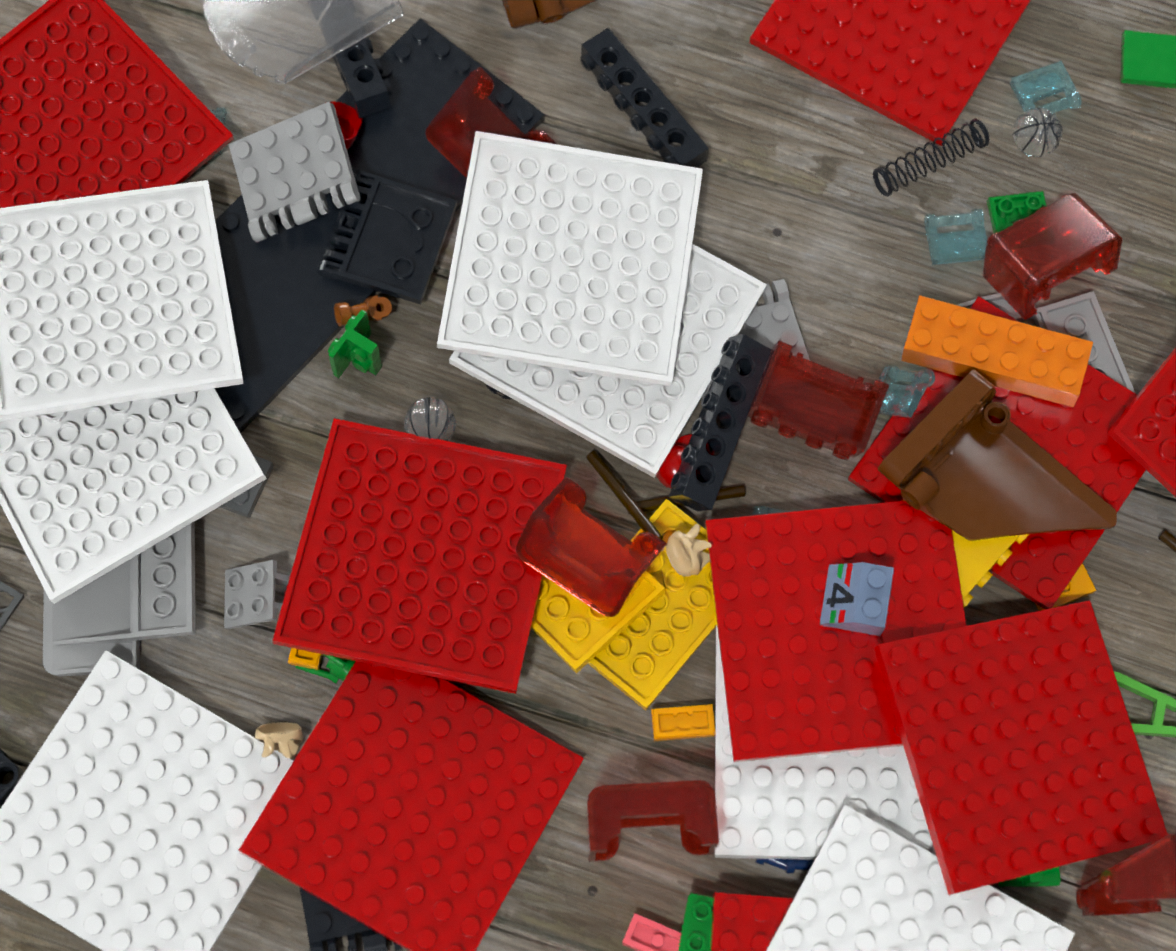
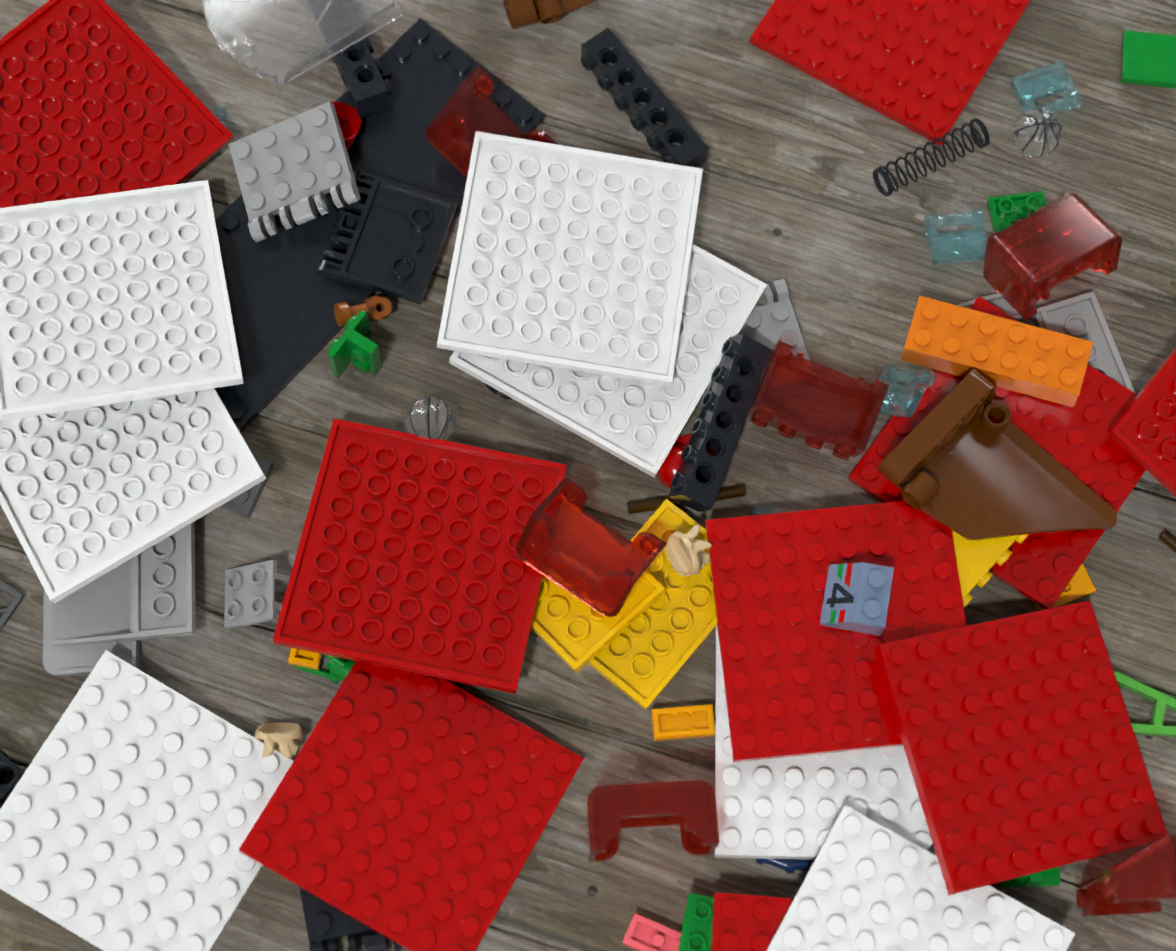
(622, 494): dark brown bar -> none

